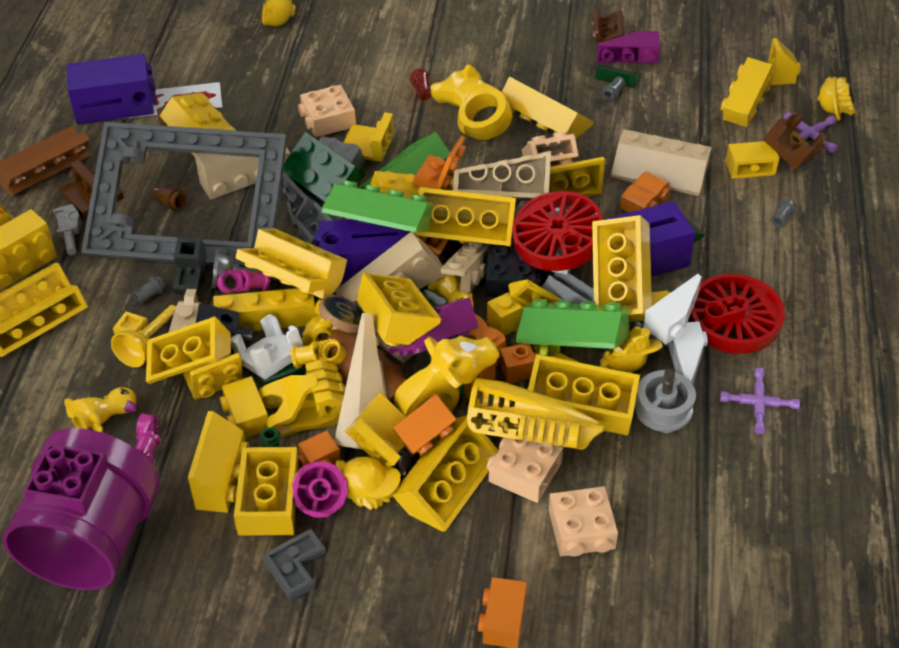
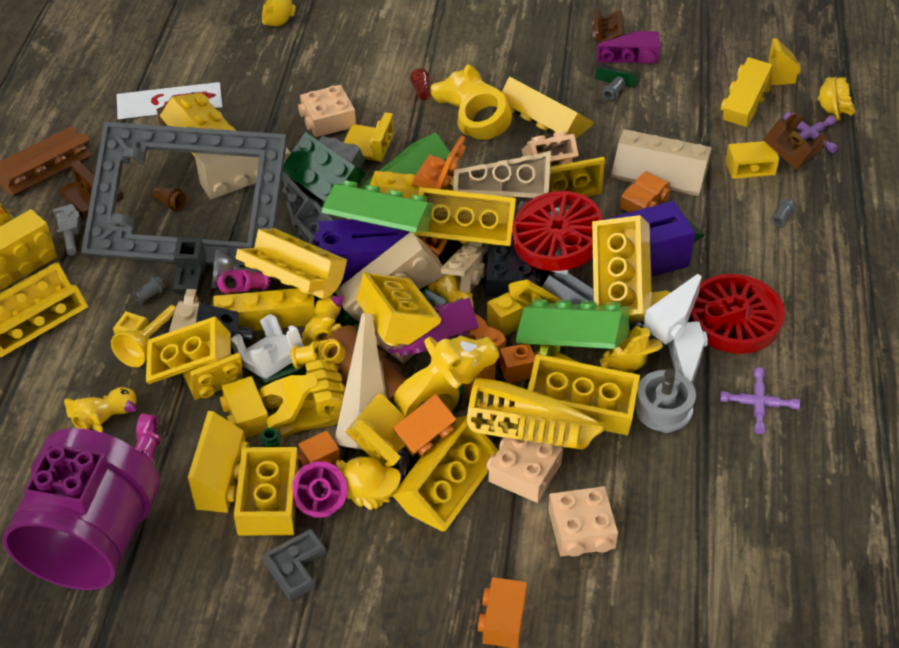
(111, 88): dark purple brick -> none
(342, 312): tile -> none

